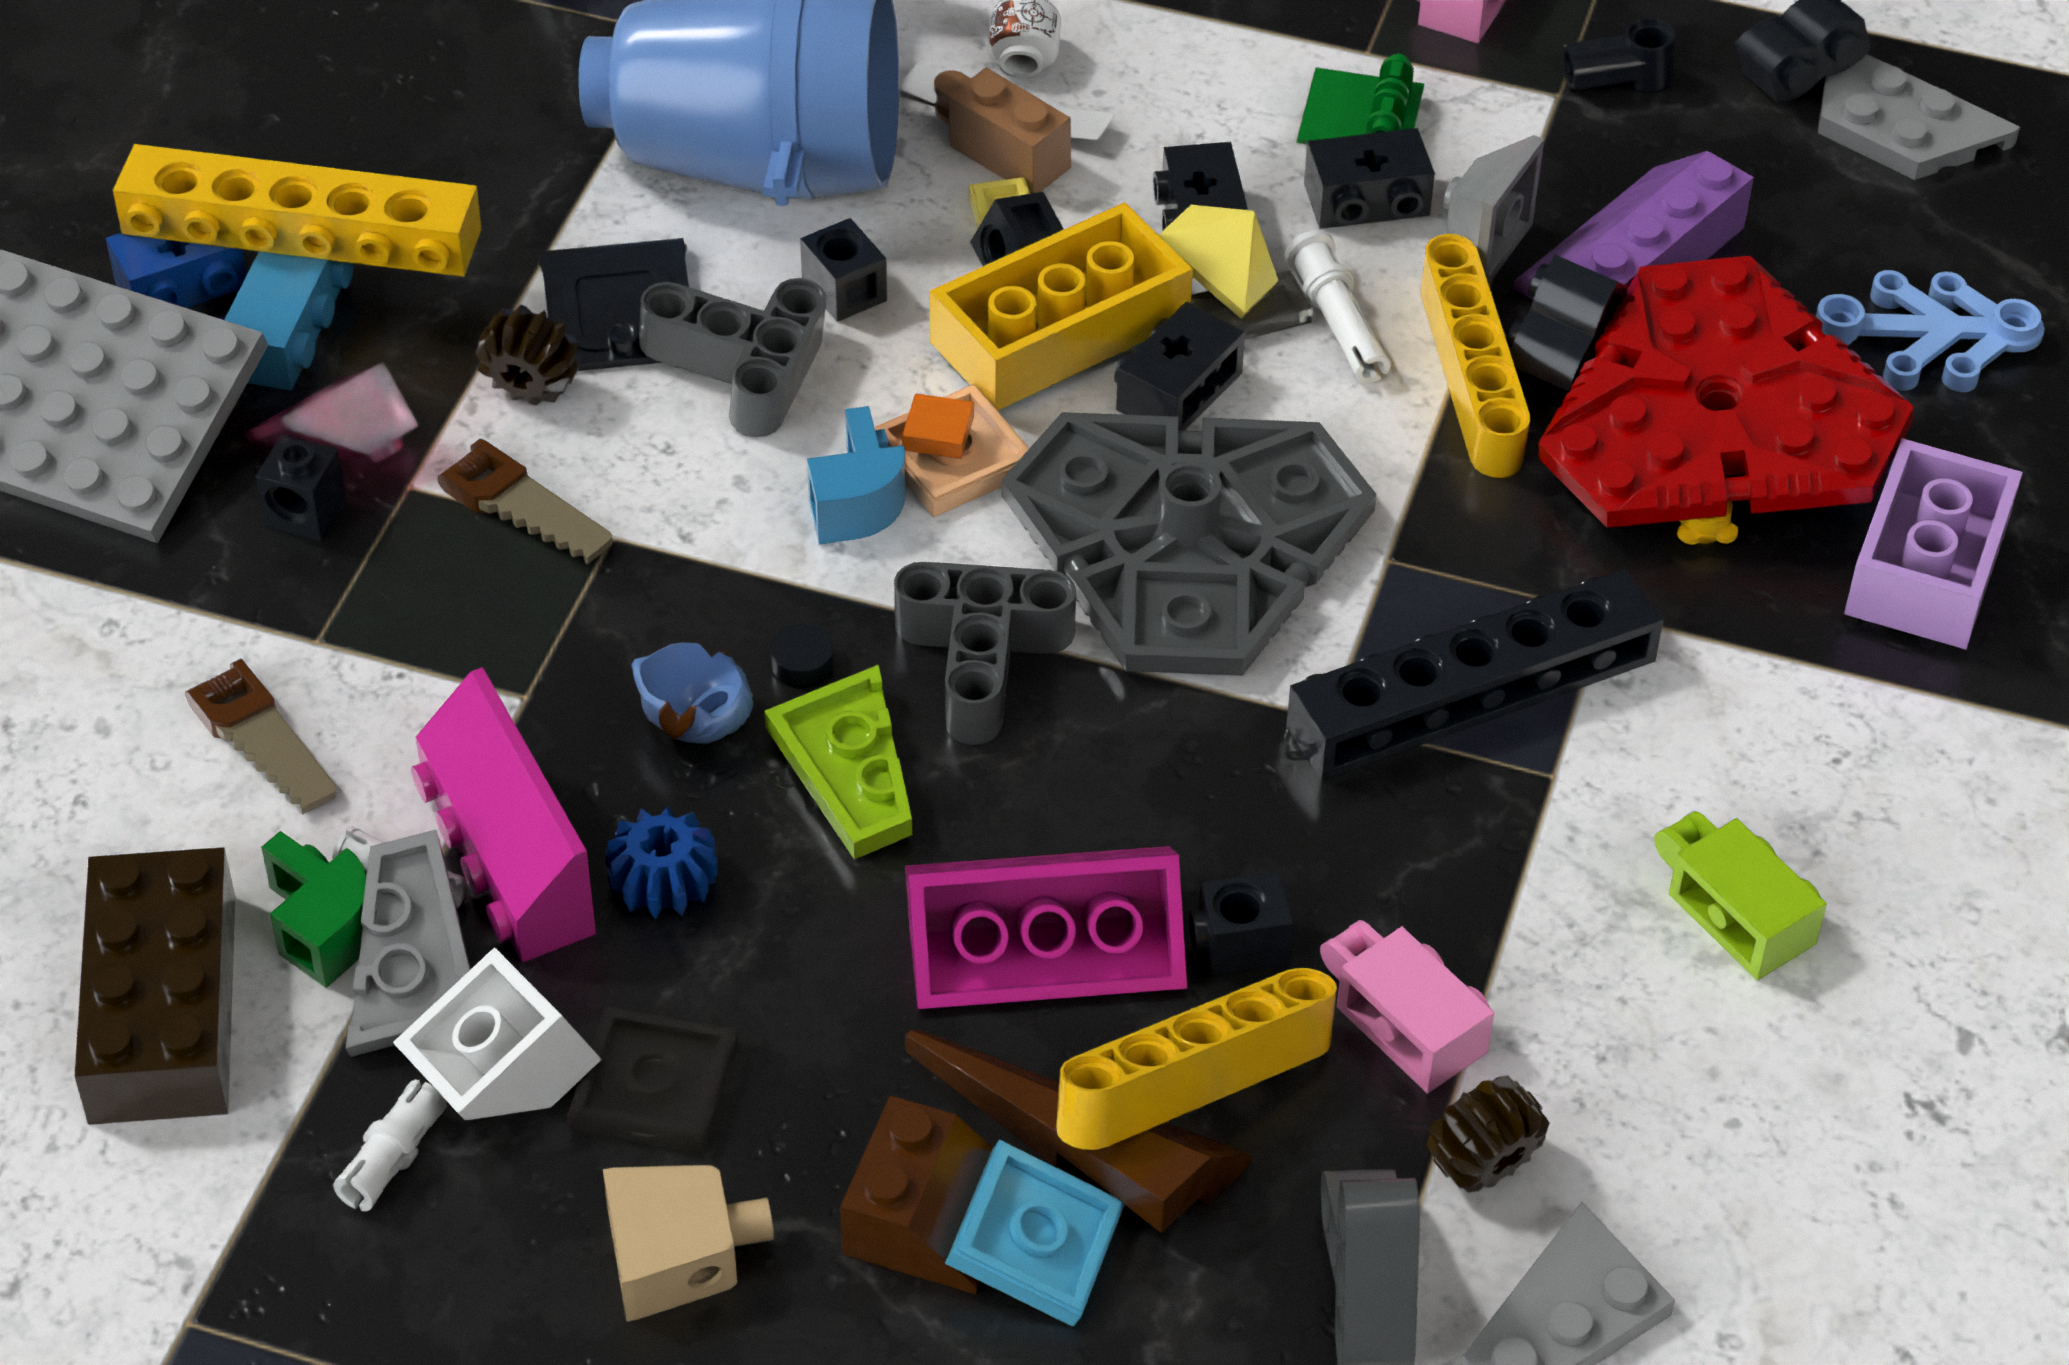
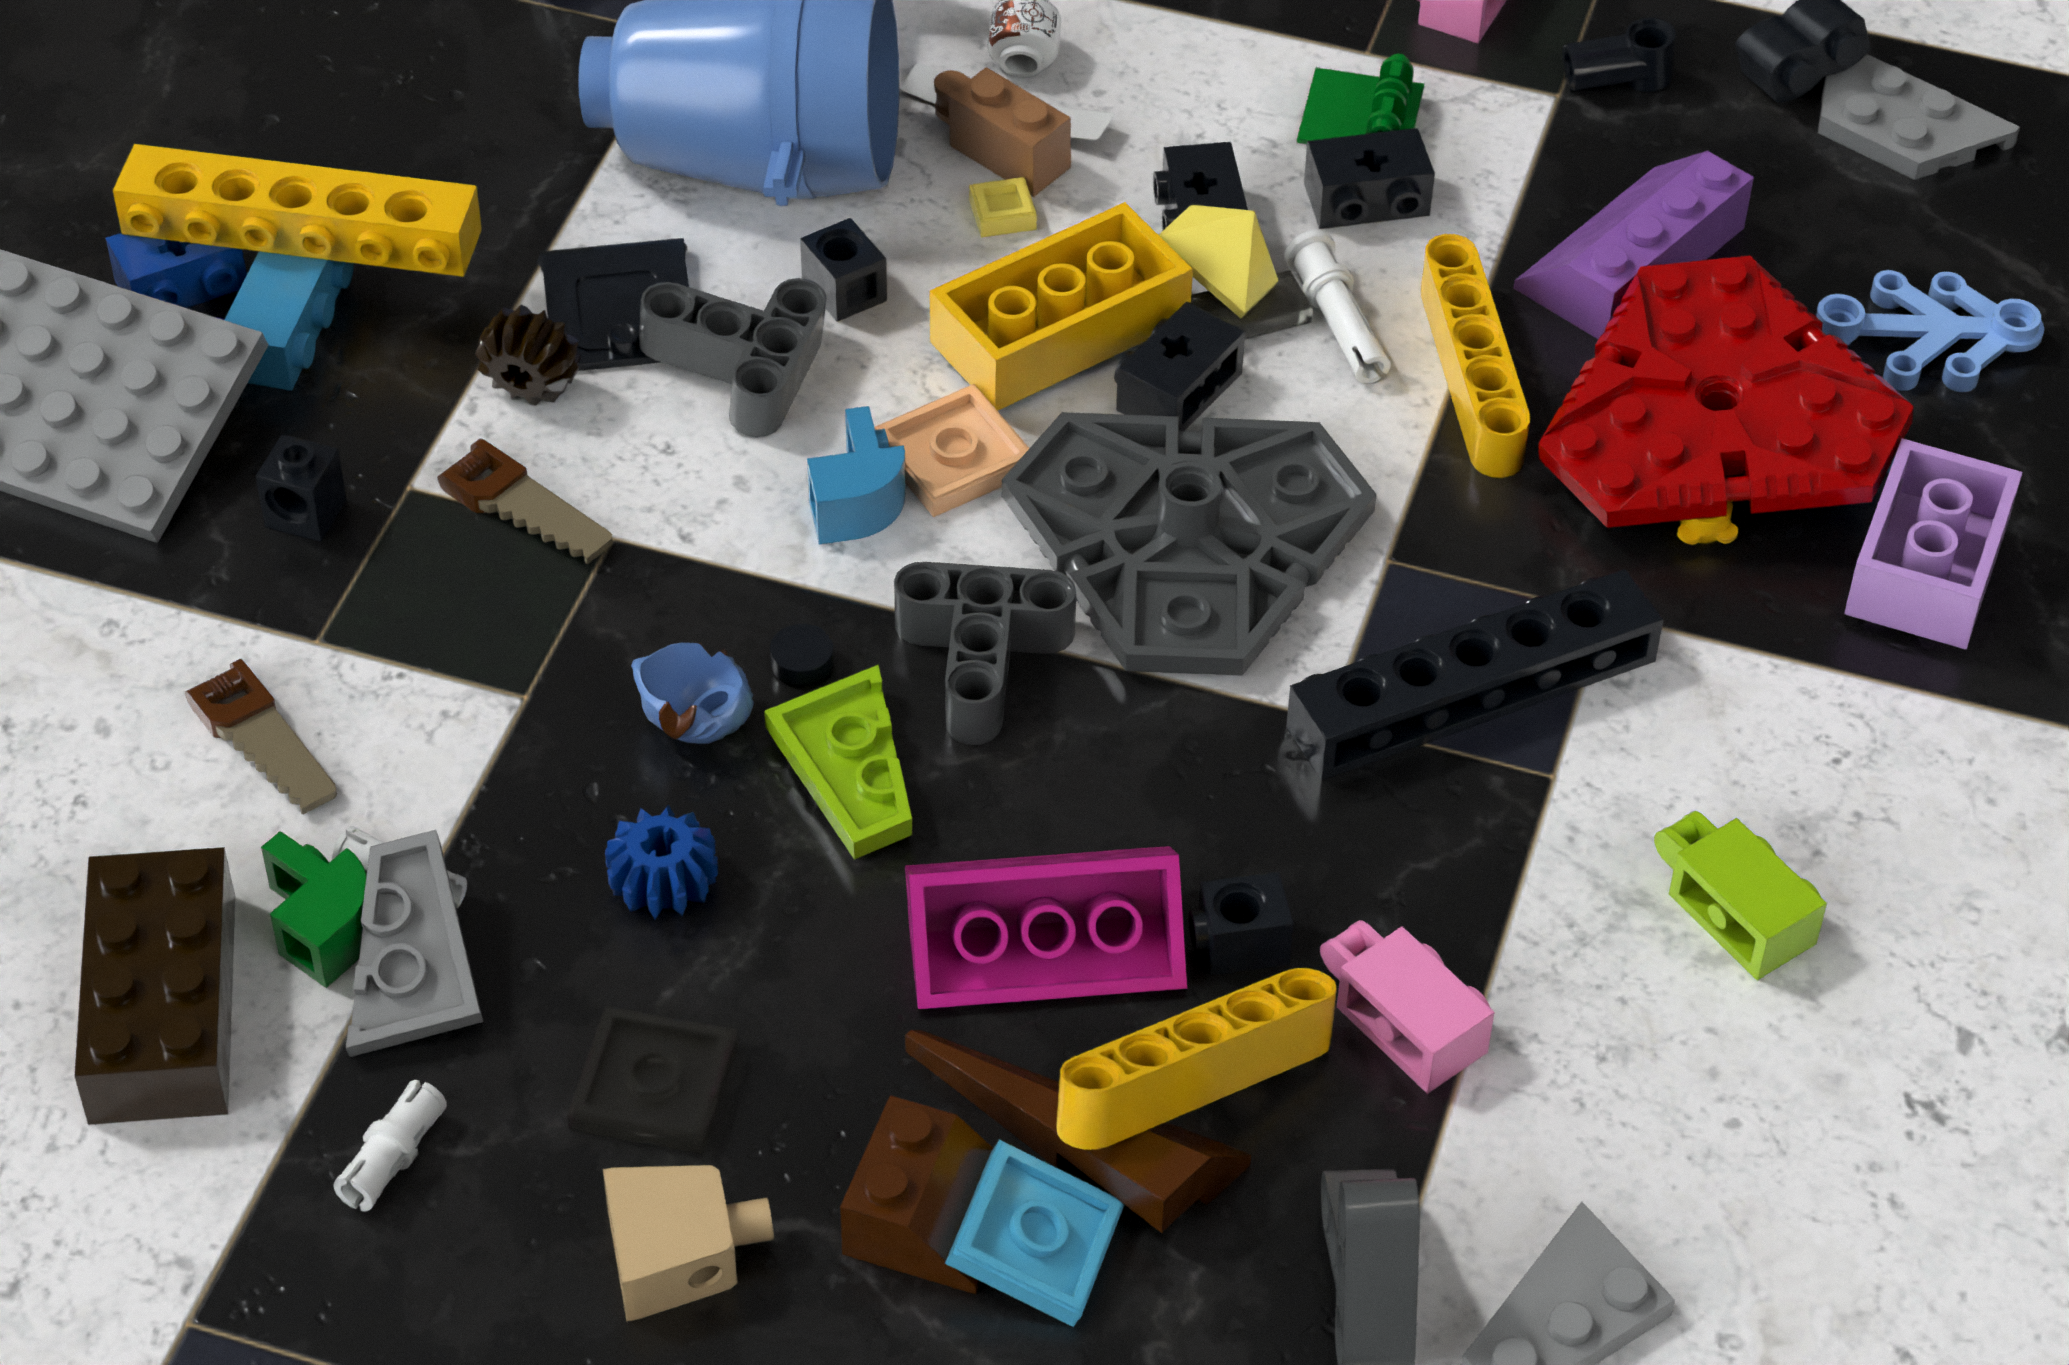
(355, 414): clear pink slope -> none
(496, 1044): white slope -> none
(504, 822): dark pink slope -> none
(938, 426): orange tile -> none
(1014, 225): black brick -> none
(1487, 1134): dark brown gear -> none
(1496, 201): light grey slope -> none
(1564, 321): black brick -> none

